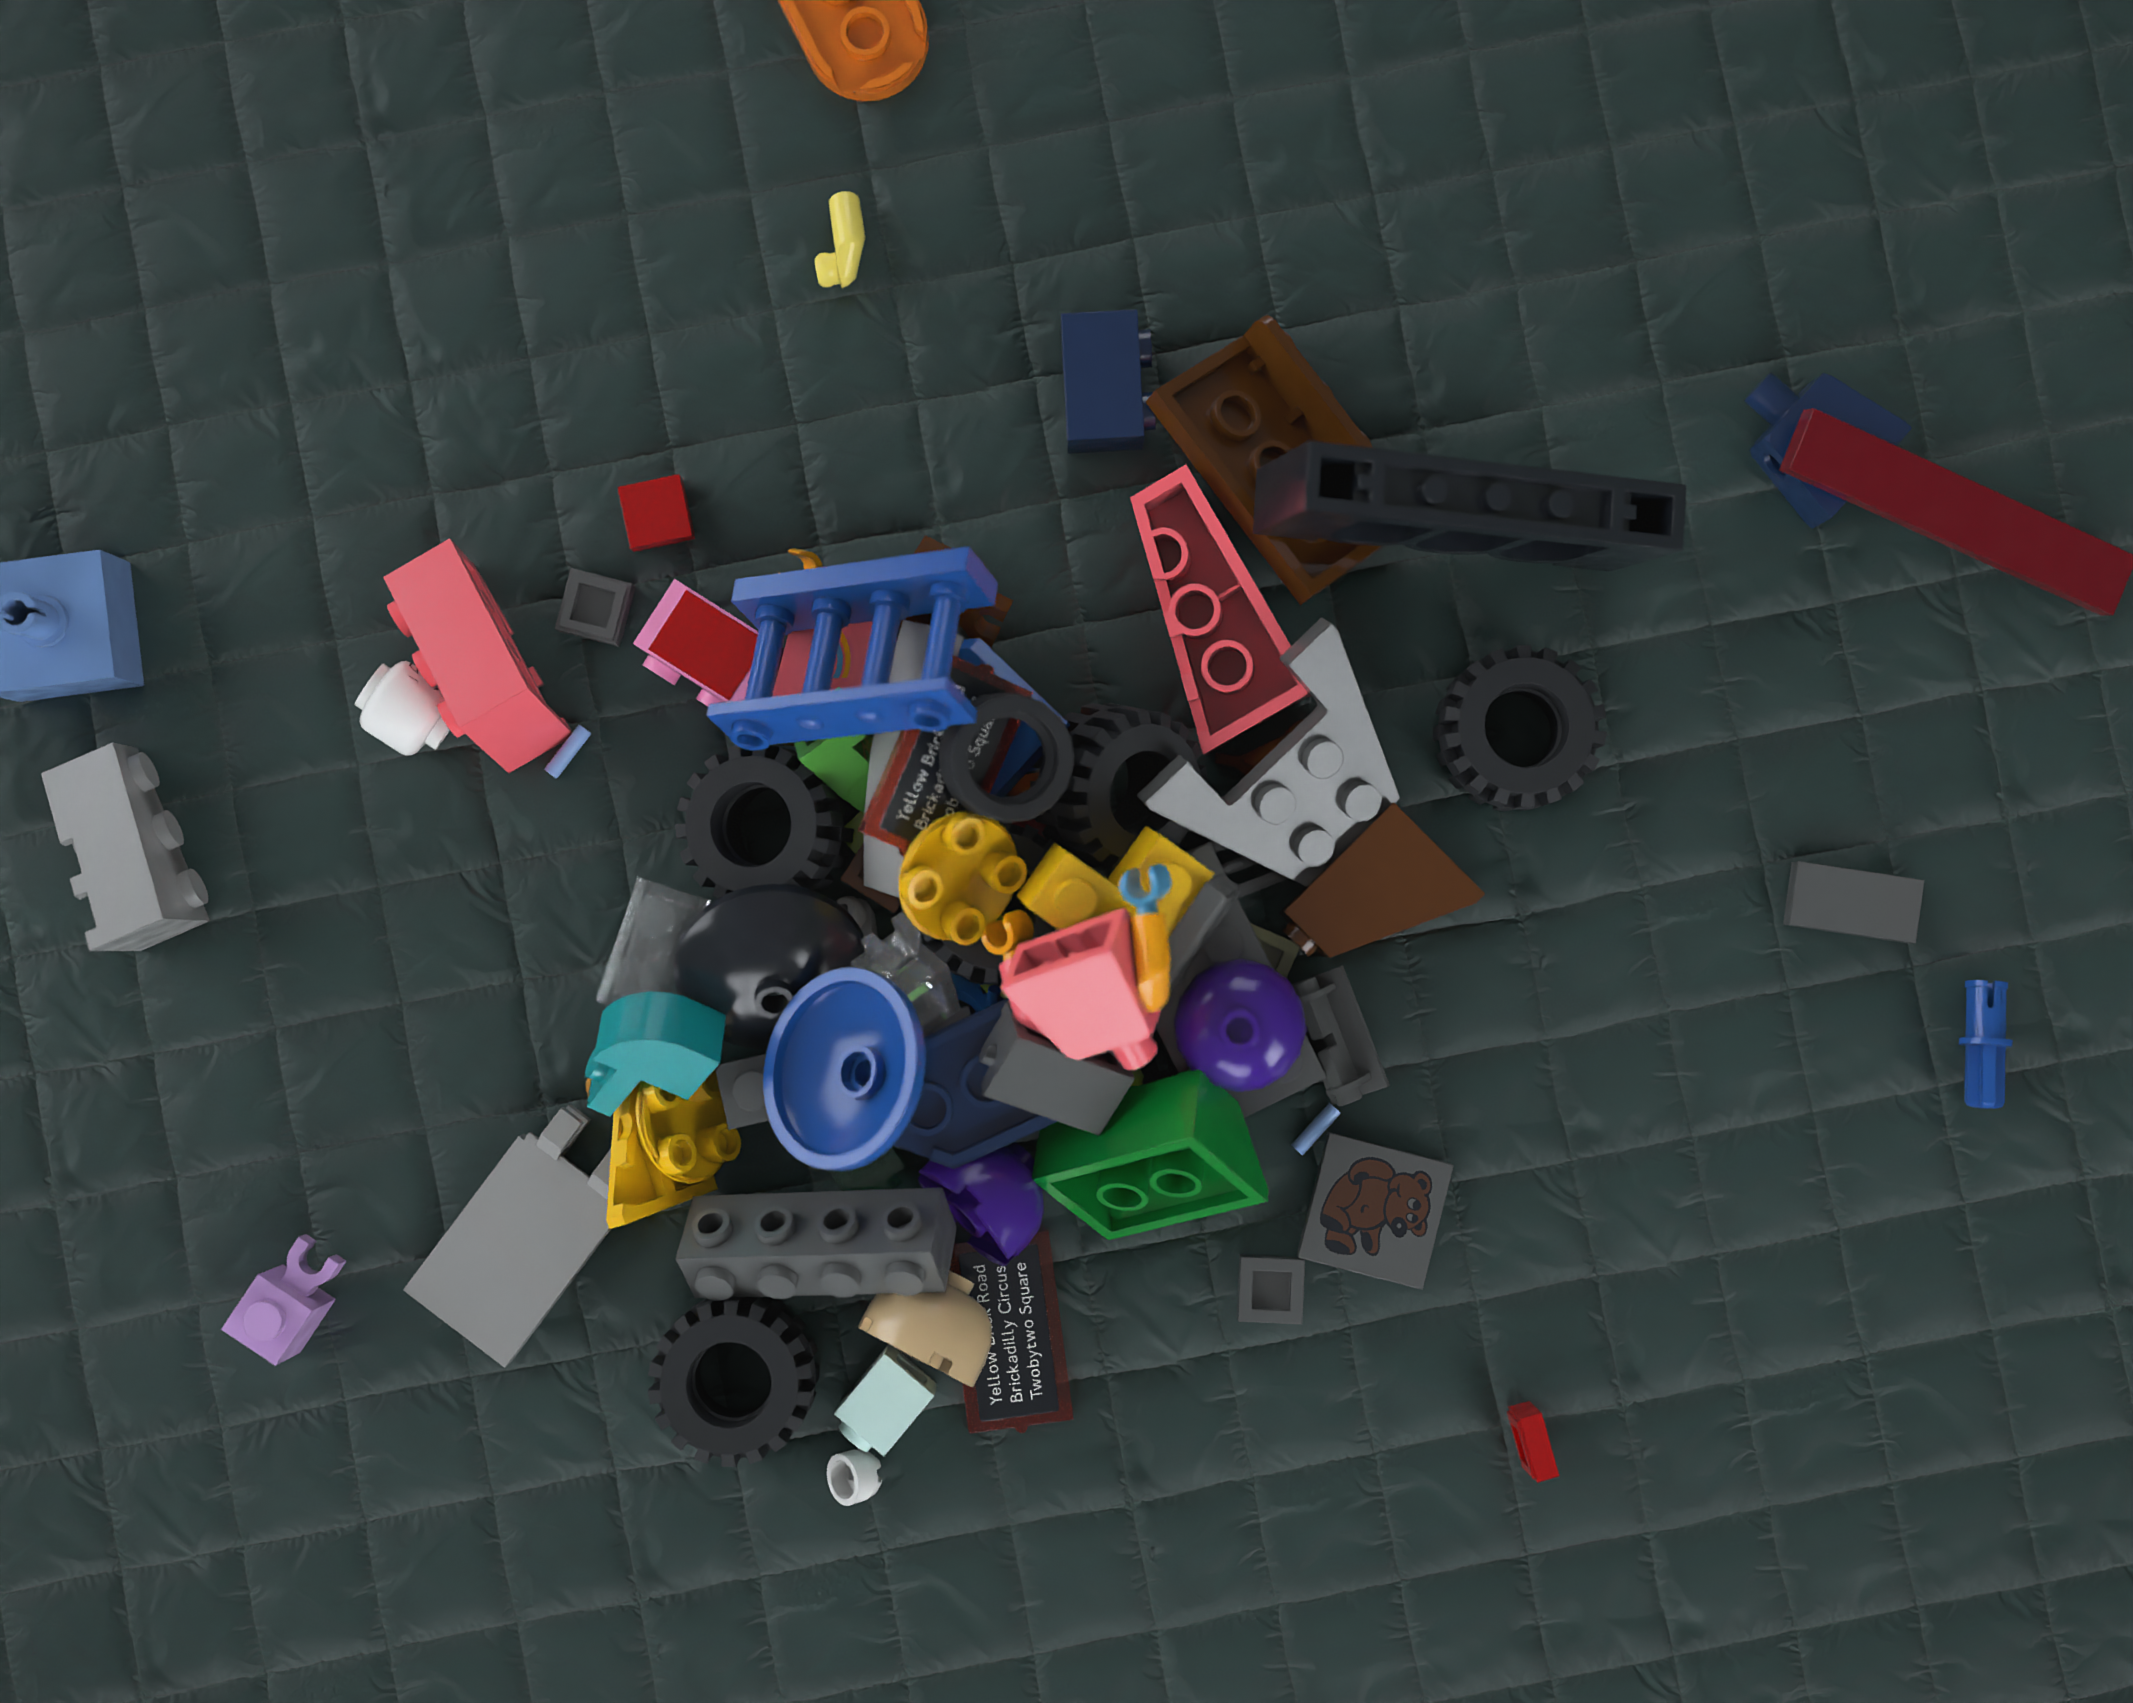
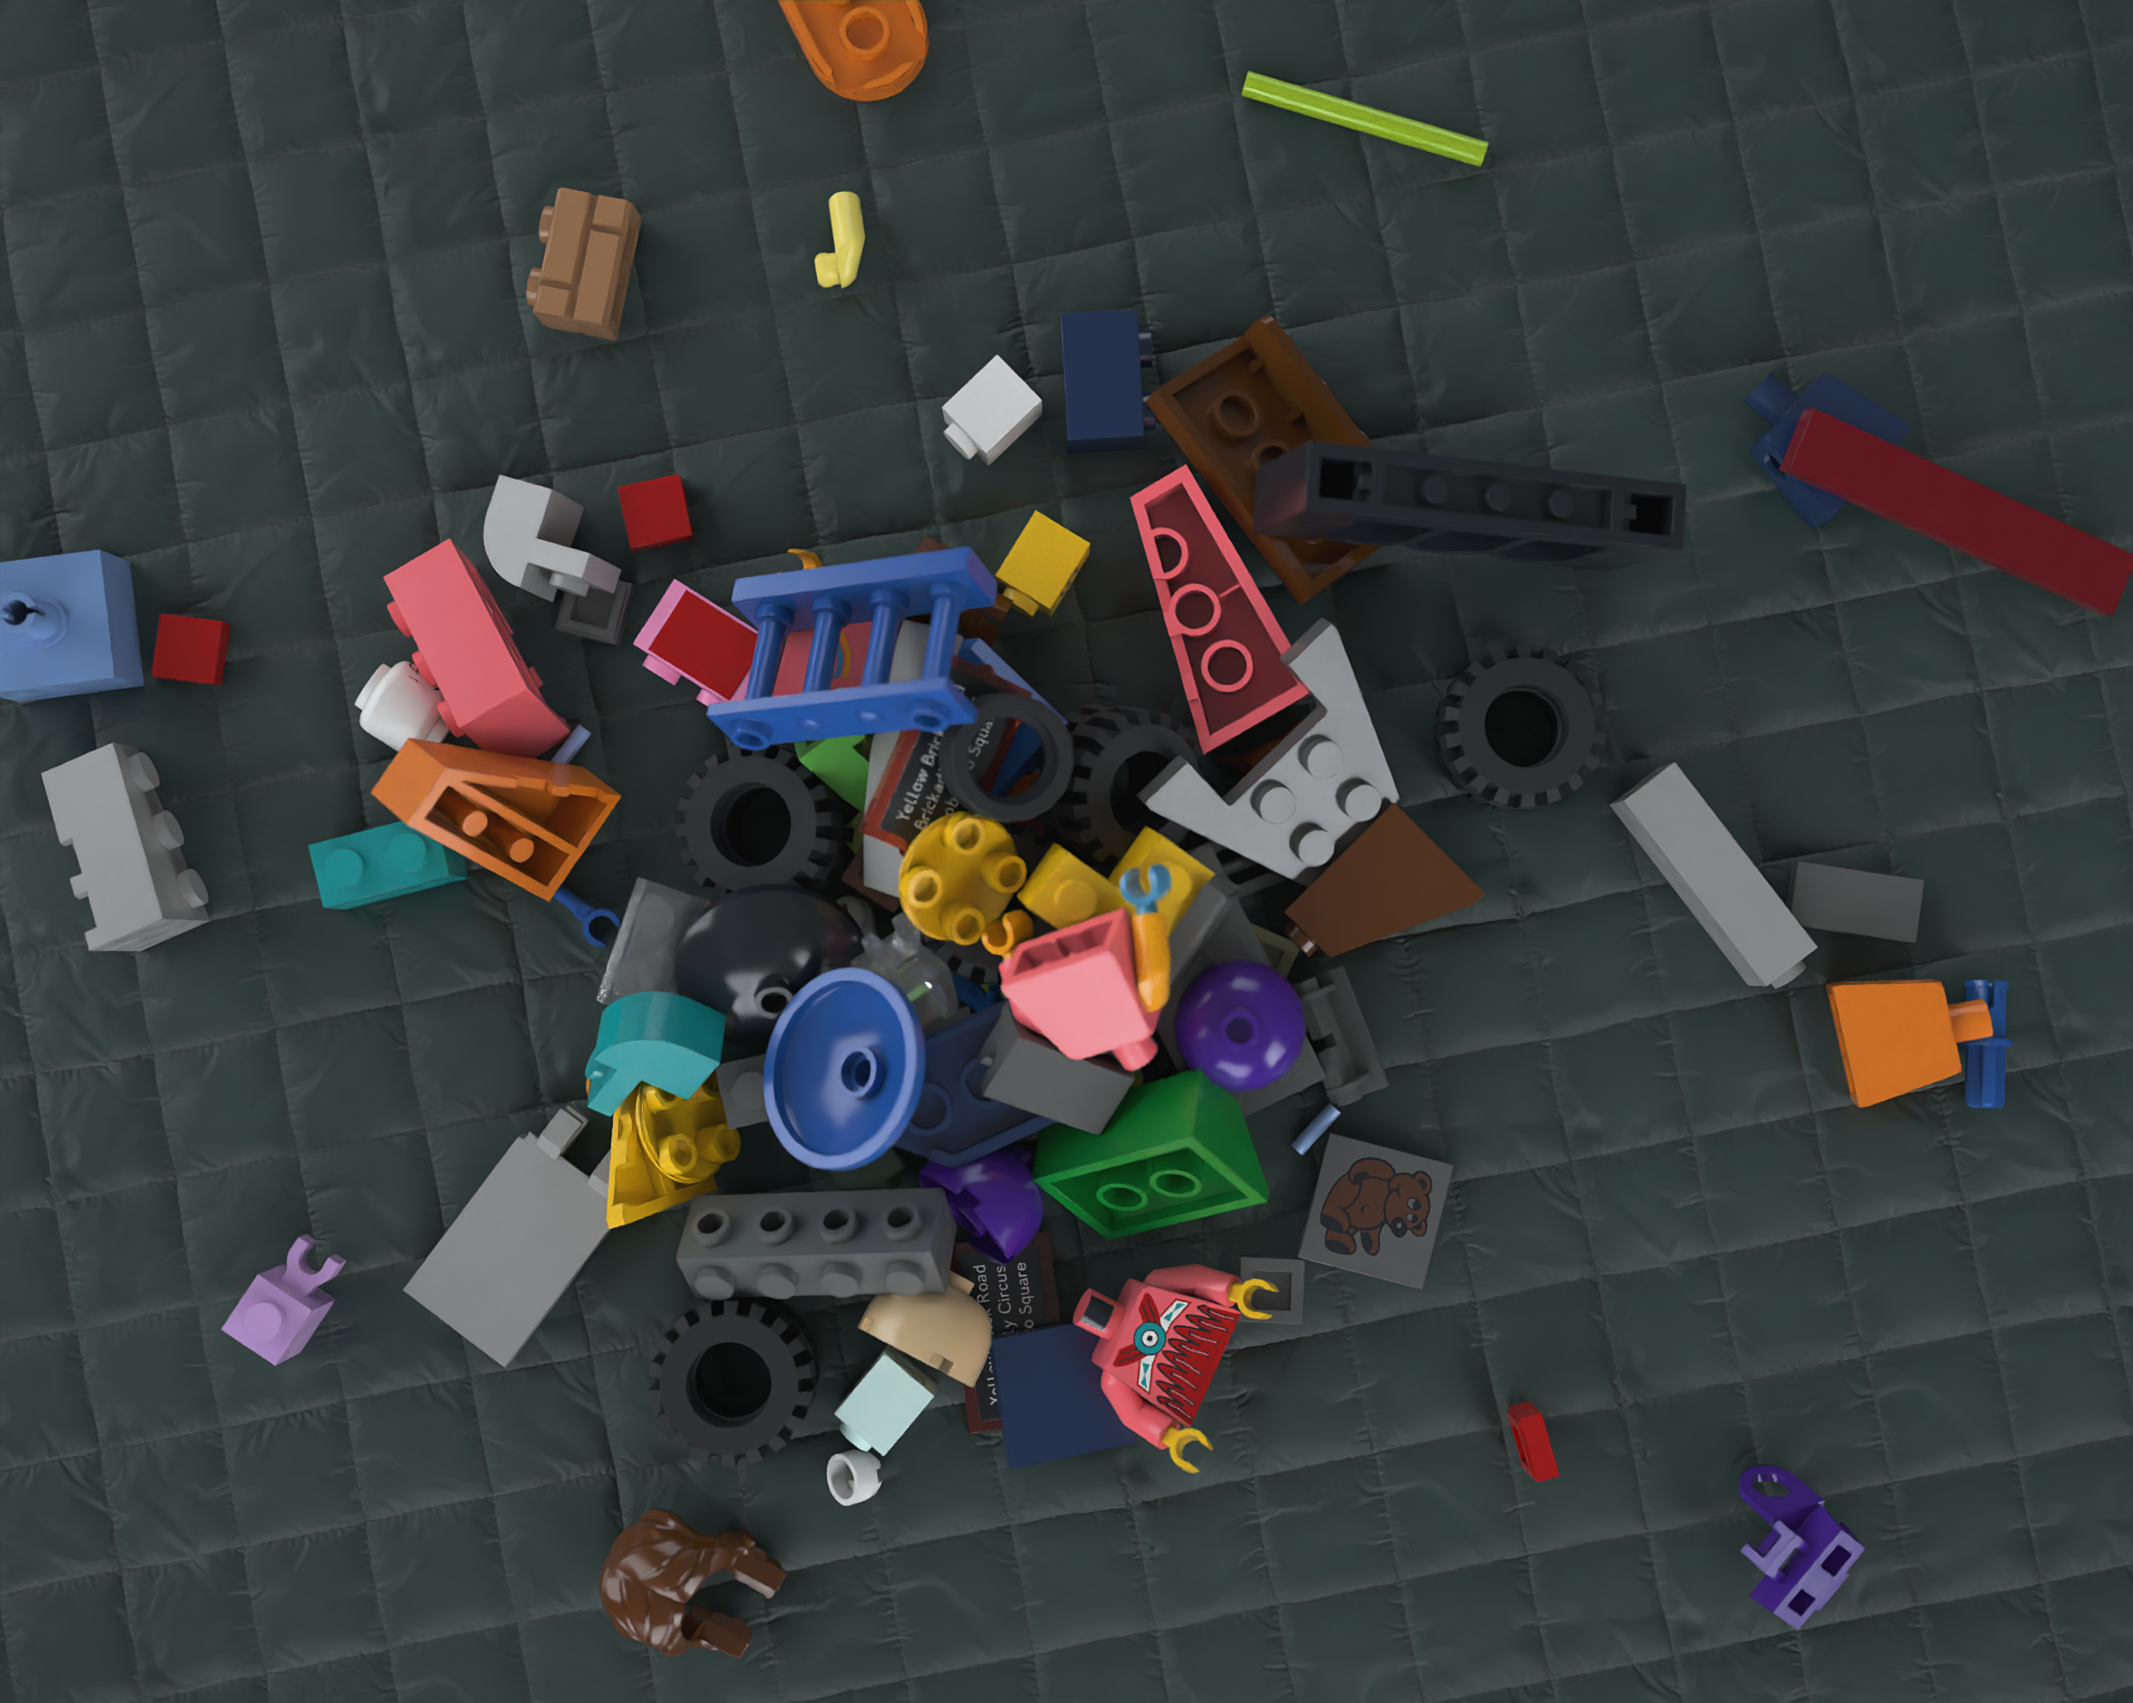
(190, 649): none -> red tile
(382, 865): none -> teal brick
(499, 808): none -> orange wedge
(531, 541): none -> light grey brick
(584, 263): none -> medium nougat brick
(586, 913): none -> blue hand
(662, 1565): none -> reddish brown hair
(990, 412): none -> white brick
(1041, 566): none -> yellow brick
(1052, 1395): none -> dark blue tile
(1165, 1346): none -> torso
(1364, 118): none -> lime bar
(1714, 877): none -> light grey brick
(1802, 1523): none -> dark purple piece
(1900, 1035): none -> orange torso

